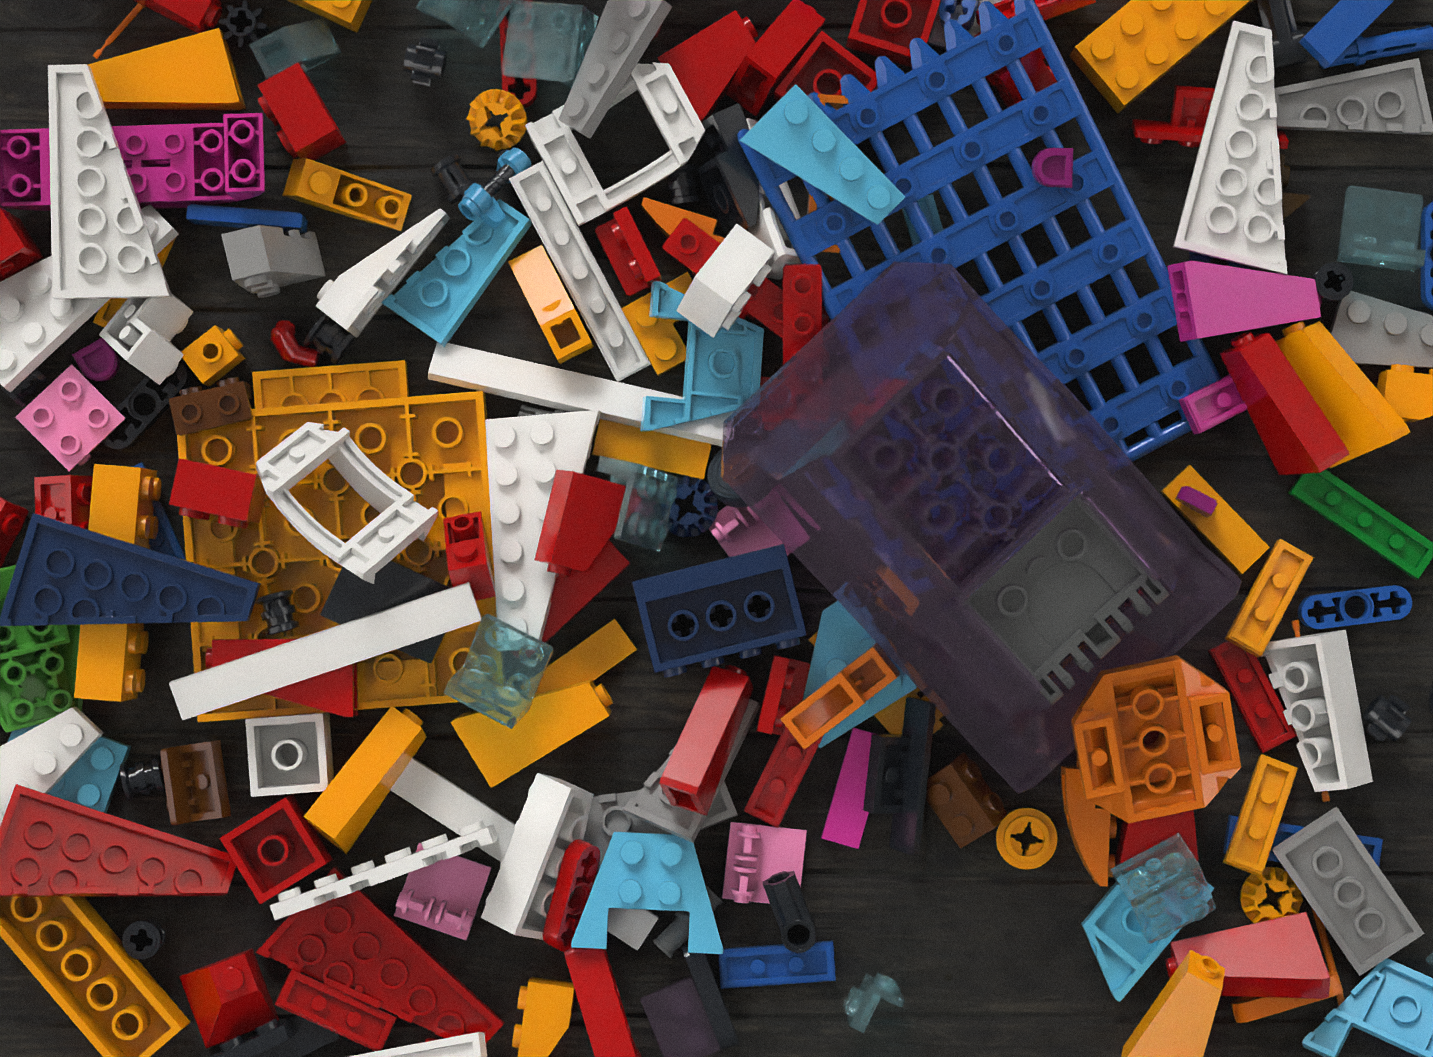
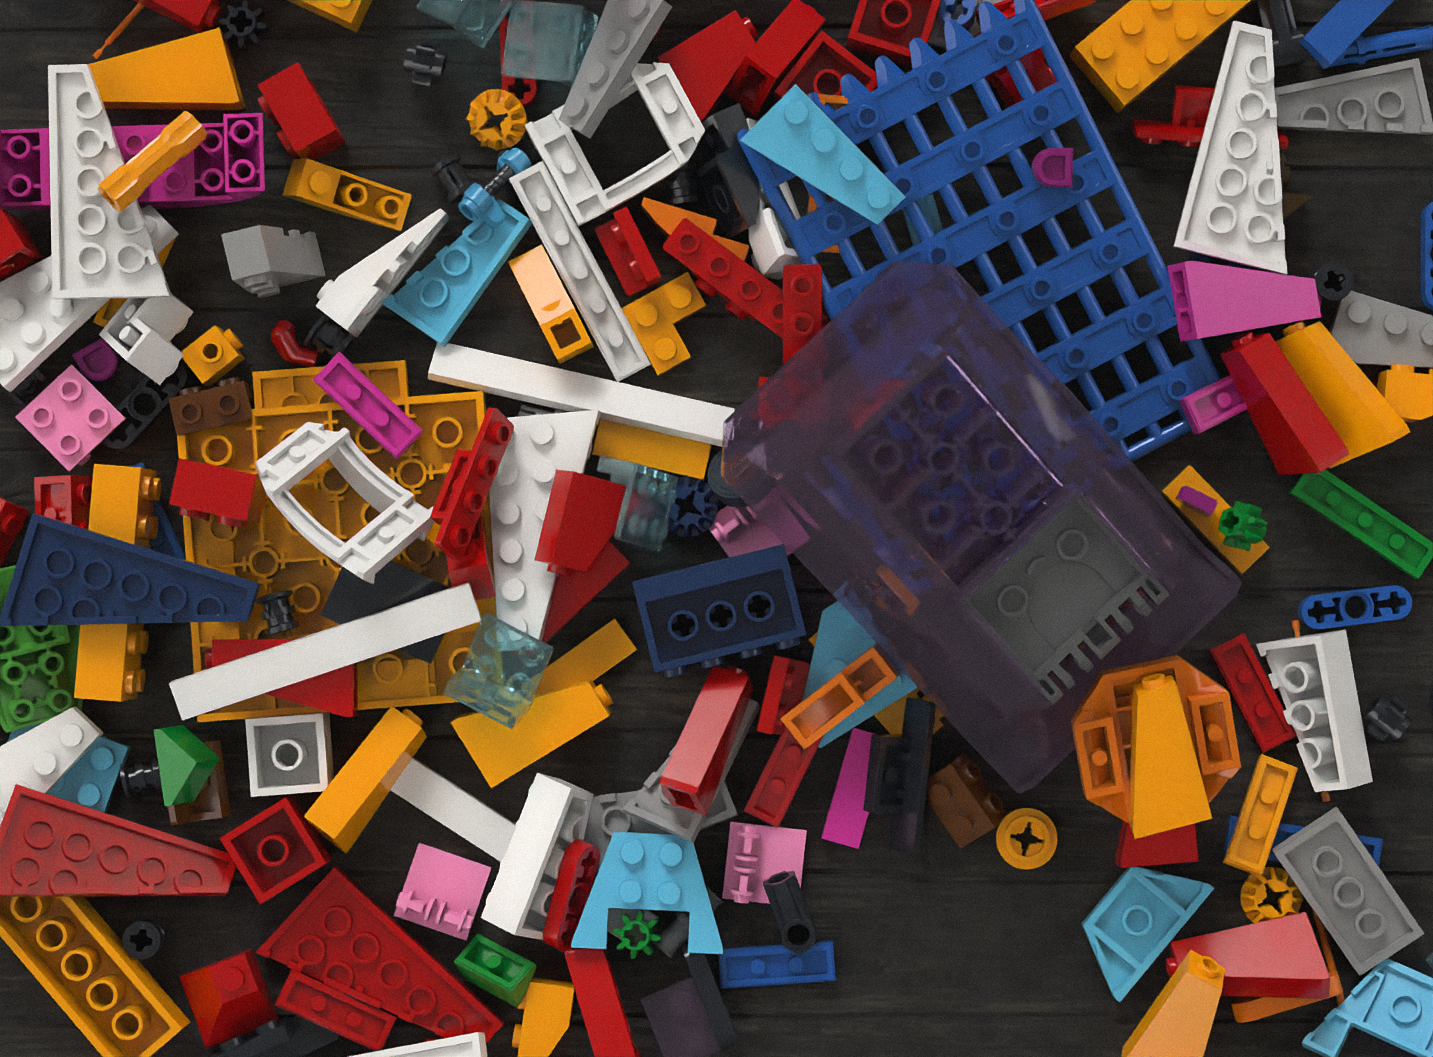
(131, 179): none -> light orange axle
(182, 763): none -> green slope
(245, 217): blue tile -> none
(304, 43): clear light blue slope -> none
(368, 405): none -> dark pink tile
(396, 864): white wing -> none
(469, 484): none -> red bracket
(495, 969): none -> green slope
(629, 940): none -> green gear
(717, 370): medium azure wing -> none
(722, 283): white brick -> none
(863, 1001): clear light blue bracket -> none
(1089, 827): orange slope -> none
(1164, 770): none -> light orange slope
(1164, 888): clear light blue bracket -> none
(1242, 526): none -> green gear
(1269, 598): light orange tile -> none
(1381, 229): clear light blue bracket -> none

